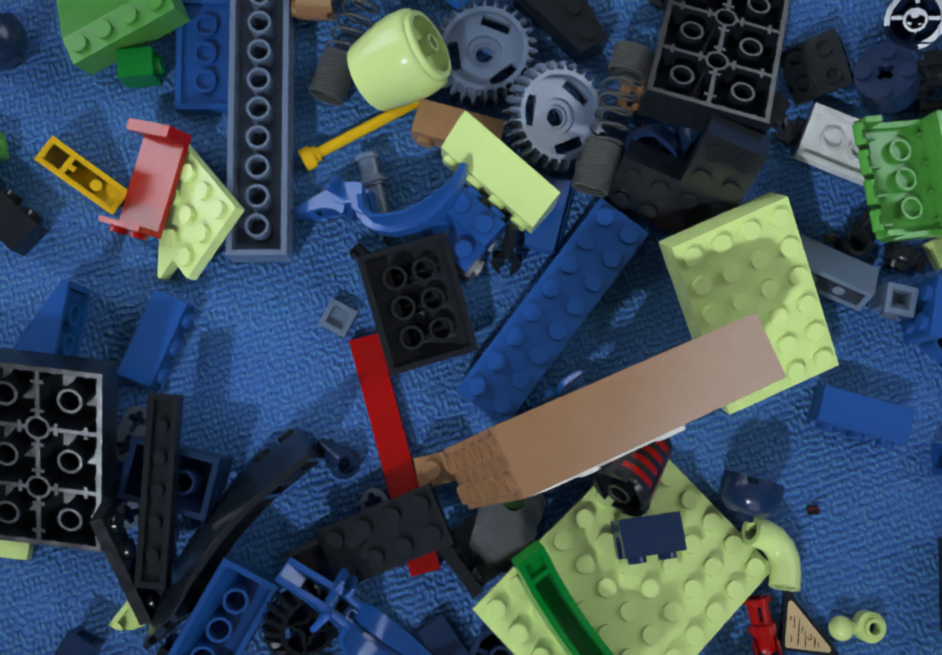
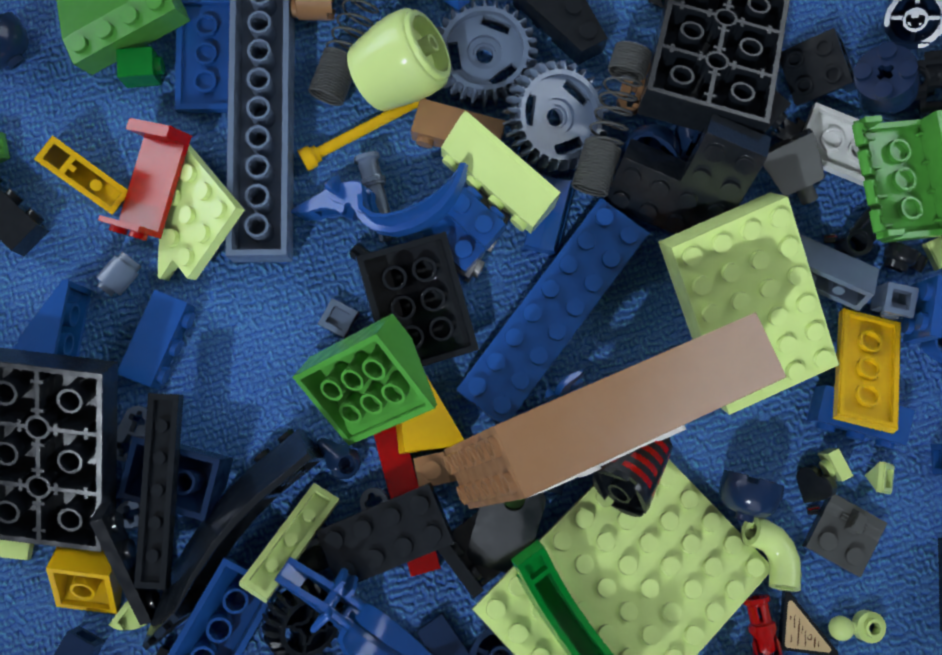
(83, 581): none -> yellow slope
(118, 274): none -> sand blue brick
(289, 541): none -> yellowish green plate
(368, 381): none -> bright green slope
(429, 430): none -> yellow slope
(507, 251): black bar -> none
(648, 536): dark blue brick -> none
(796, 166): none -> dark grey torso
(815, 485): none -> black tile
(834, 464): none -> yellowish green plate
(845, 534): none -> dark grey hinge
(867, 371): none -> yellow tile
(881, 477): none -> yellowish green slope

